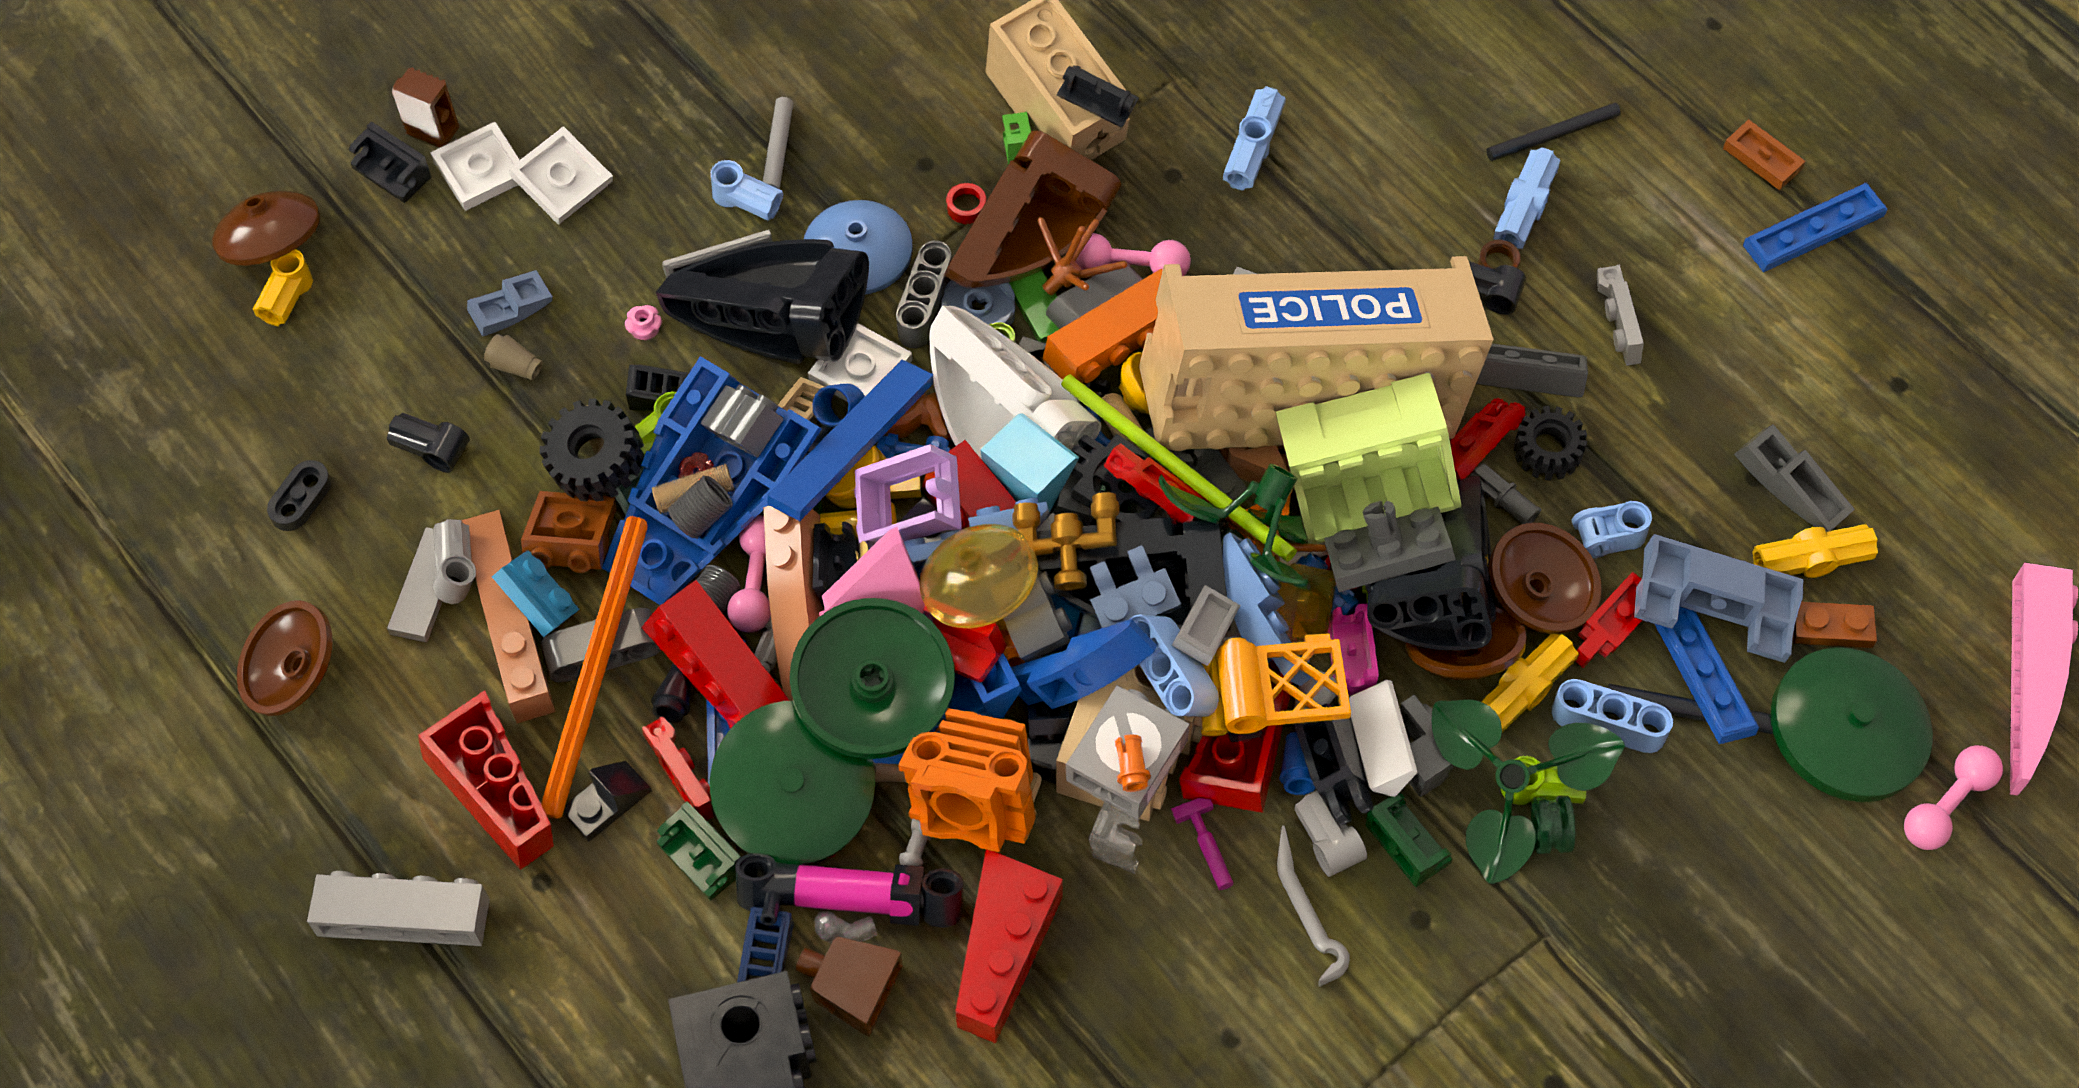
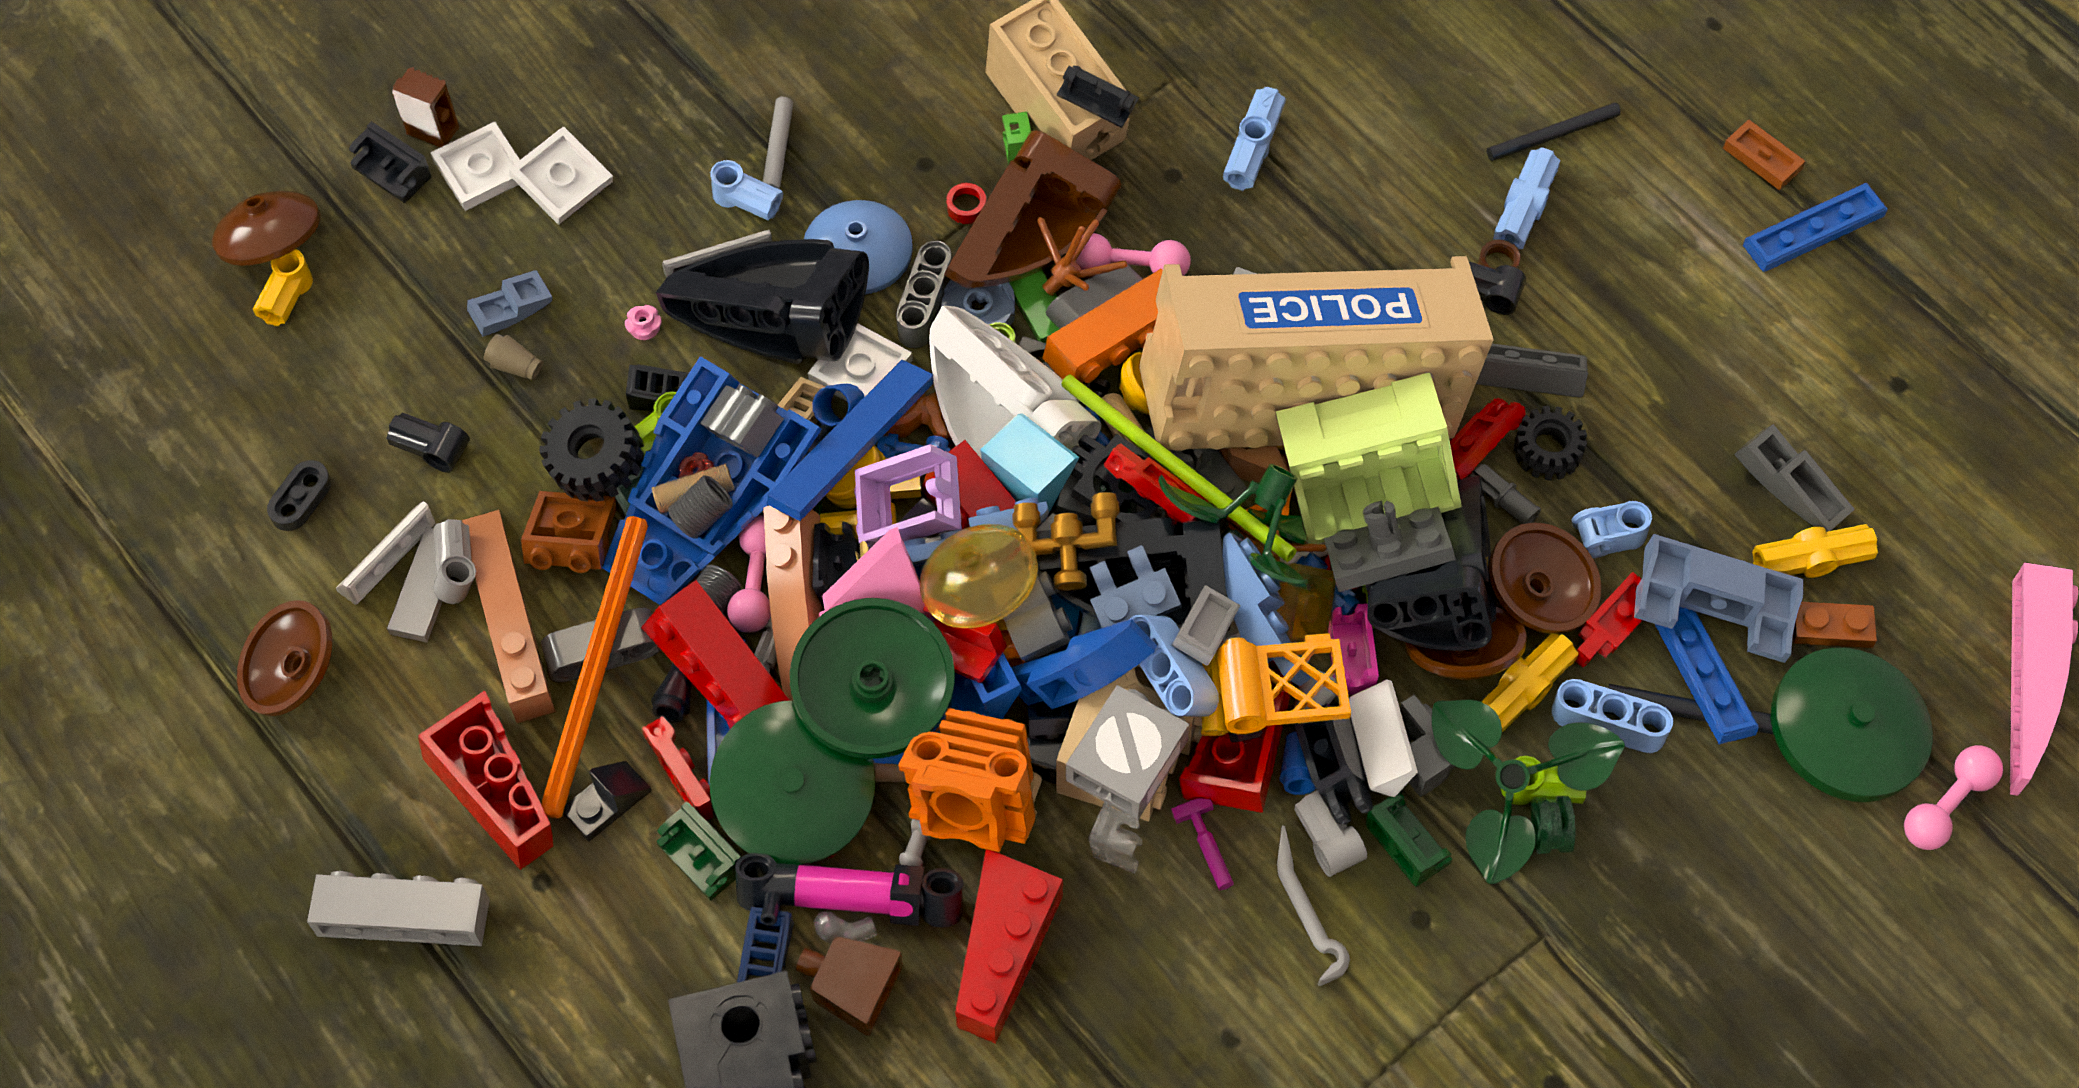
(386, 554): none -> white slope
(535, 593): dark azure plate -> none
(1131, 763): orange pin -> none
(1621, 310): light grey hinge -> none

